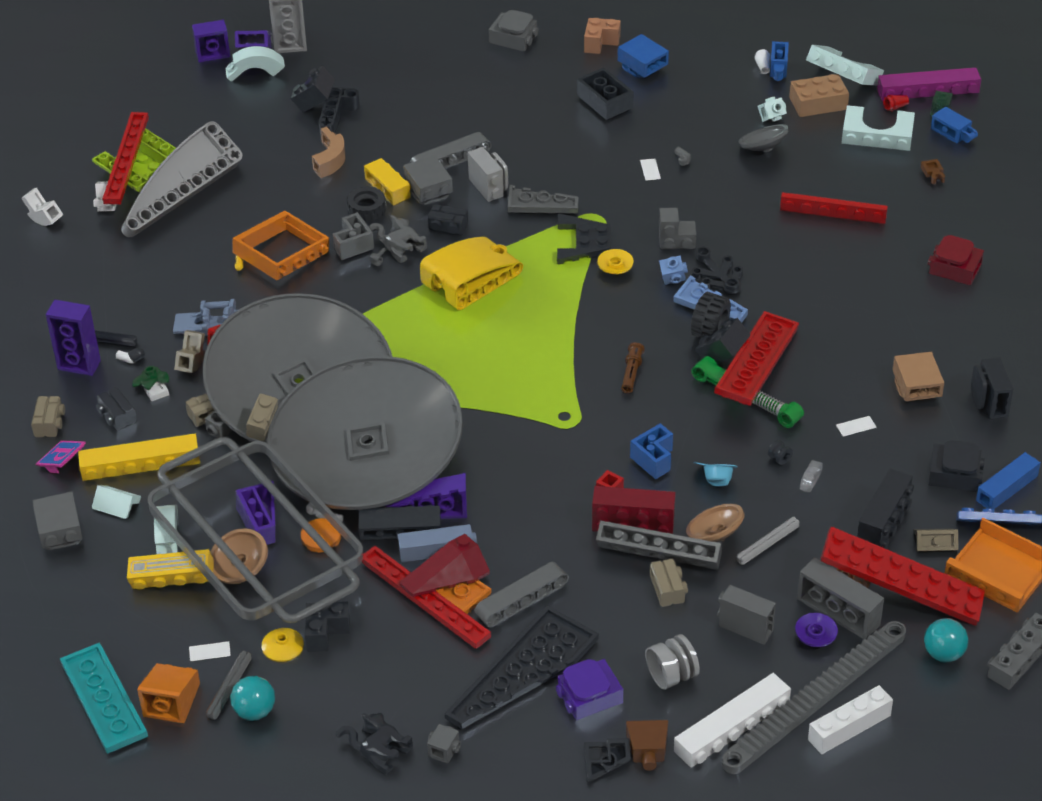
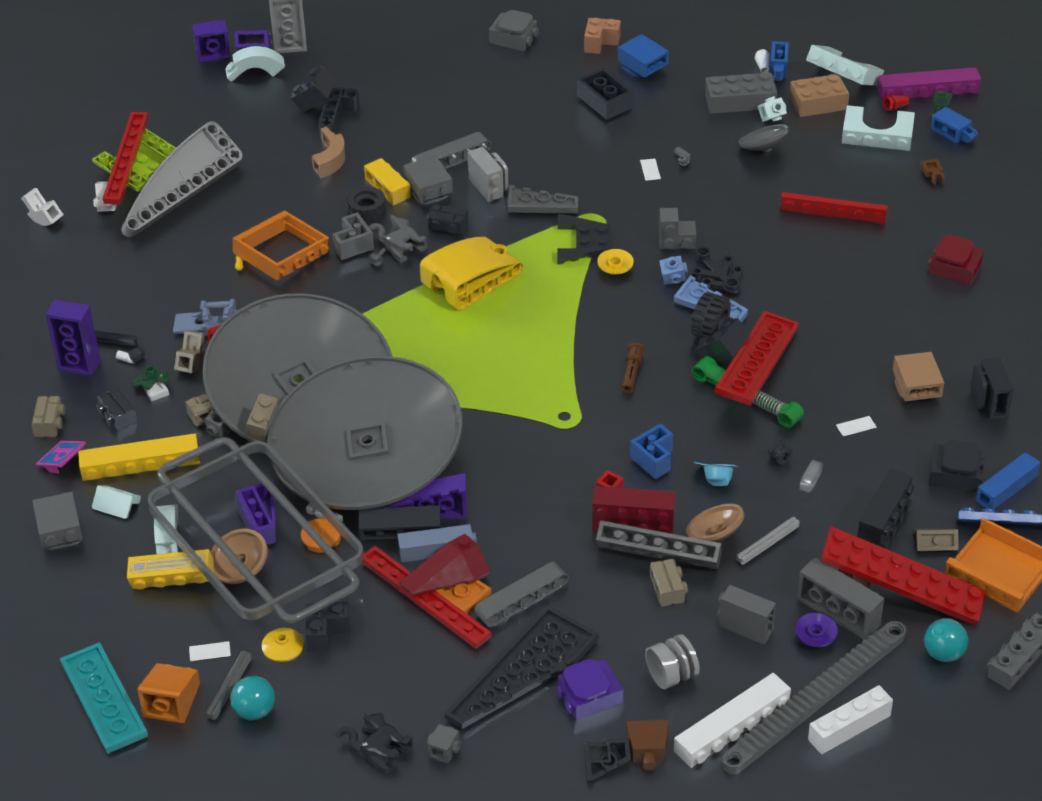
(738, 92): none -> dark grey brick

